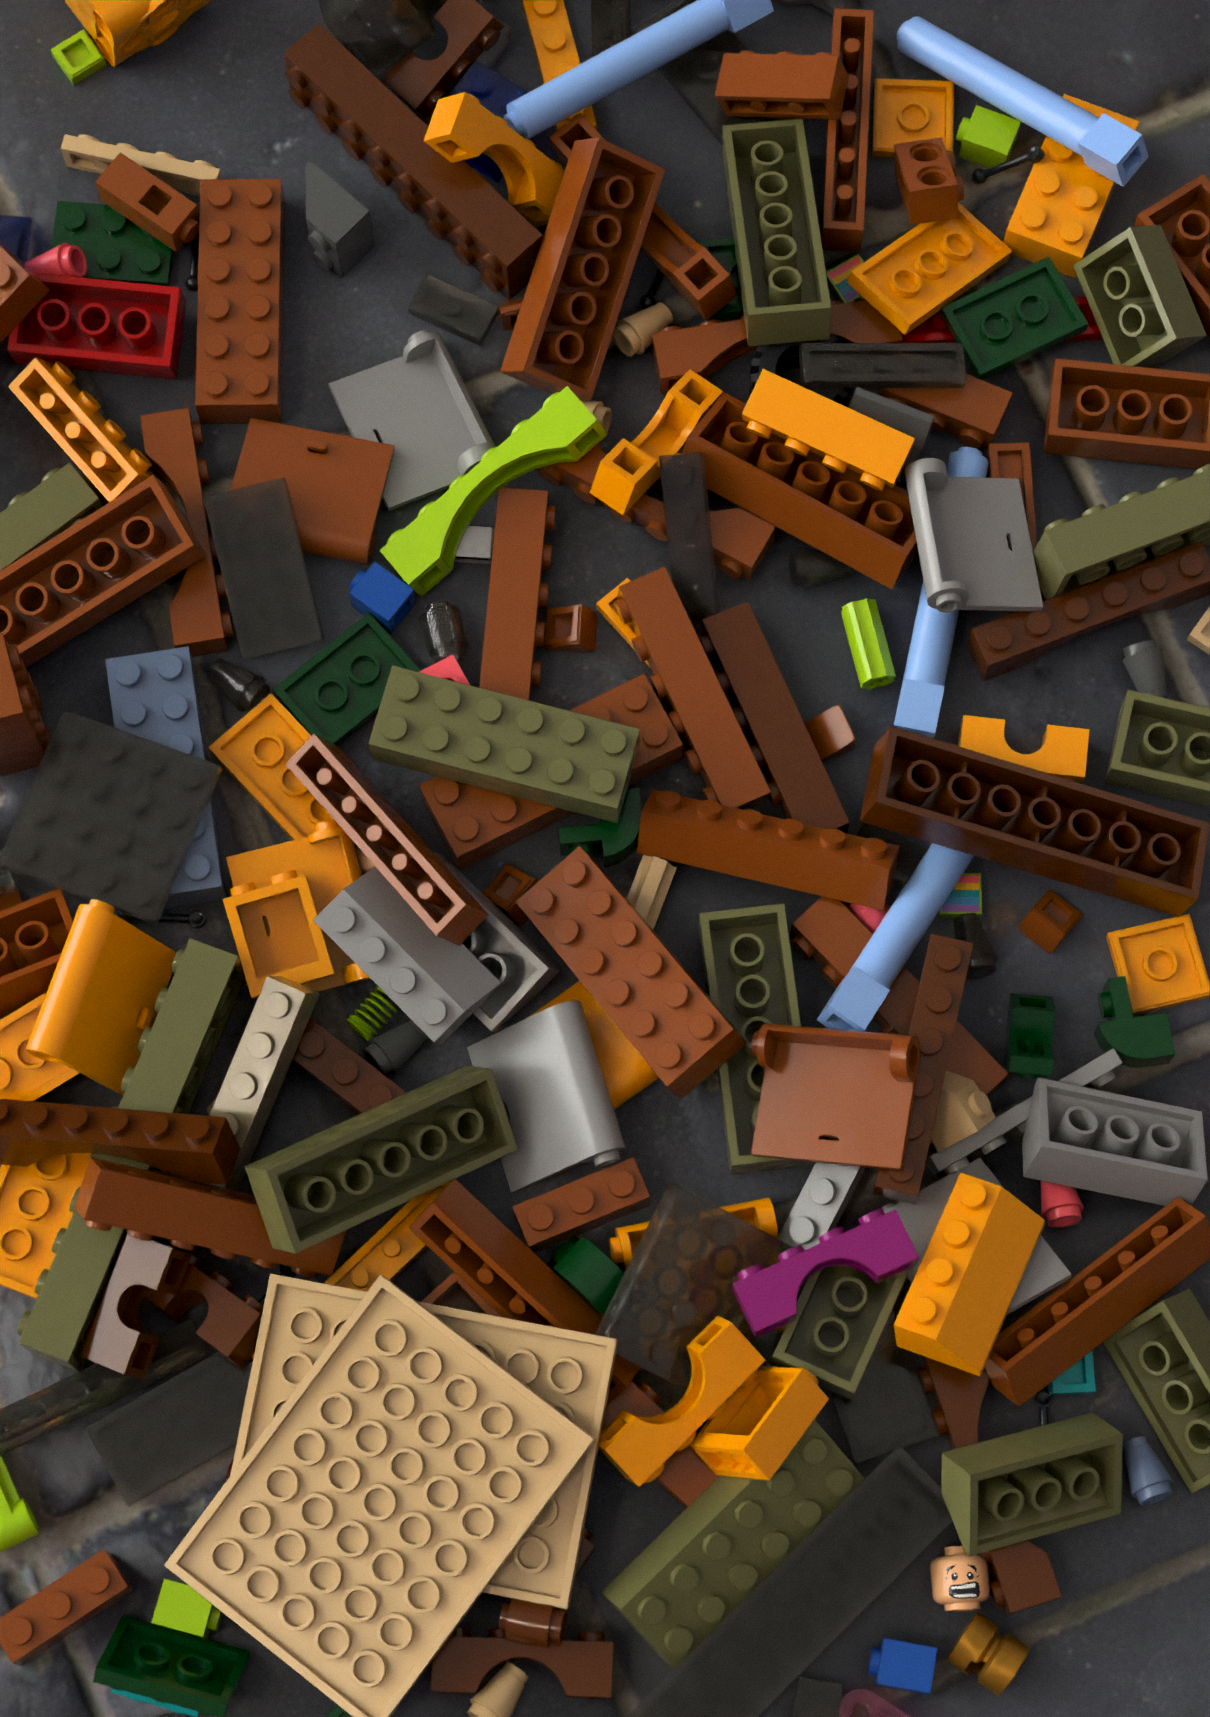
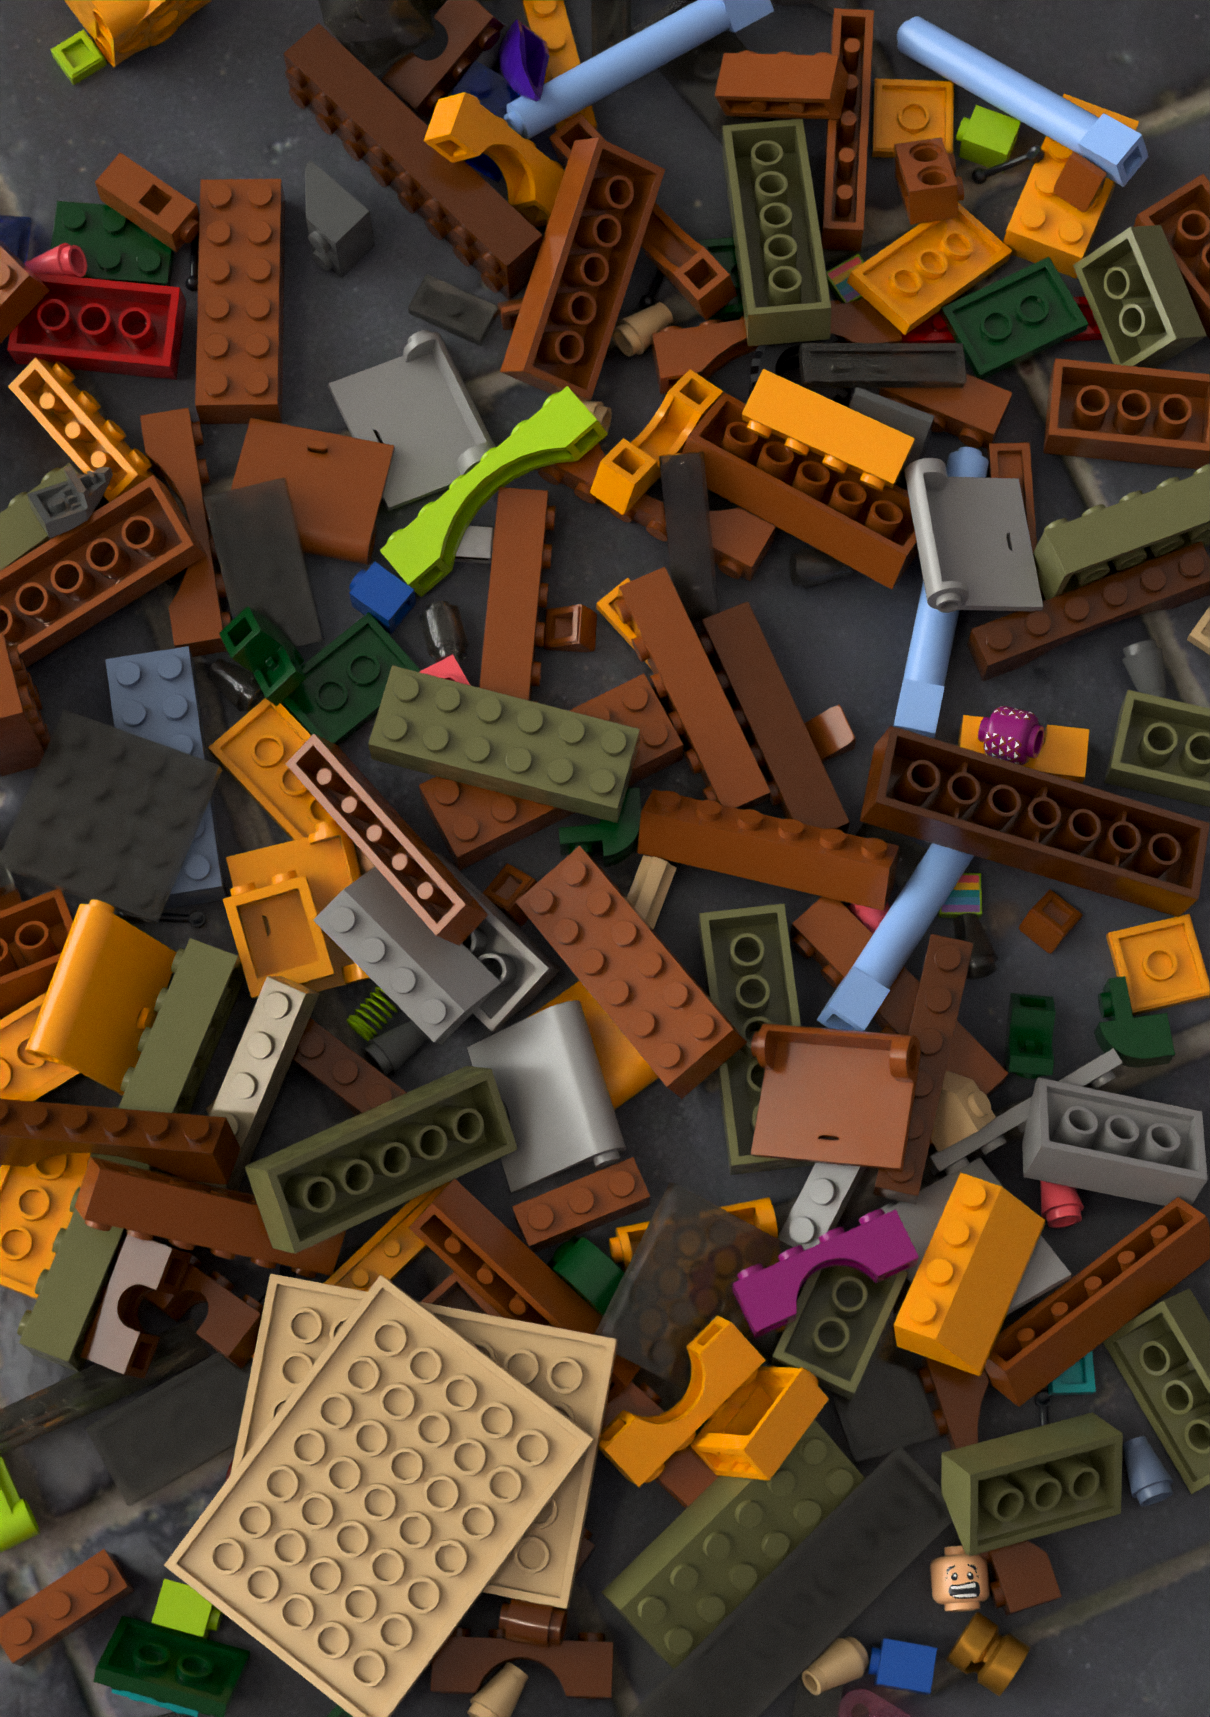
(71, 501): none -> dark grey slope
(95, 156): tan plate -> none
(265, 653): none -> dark green brick
(524, 60): none -> dark purple piece
(837, 1665): none -> tan cone
(868, 643): lime axle -> none
(1011, 735): none -> magenta head
(1080, 182): none -> dark orange slope

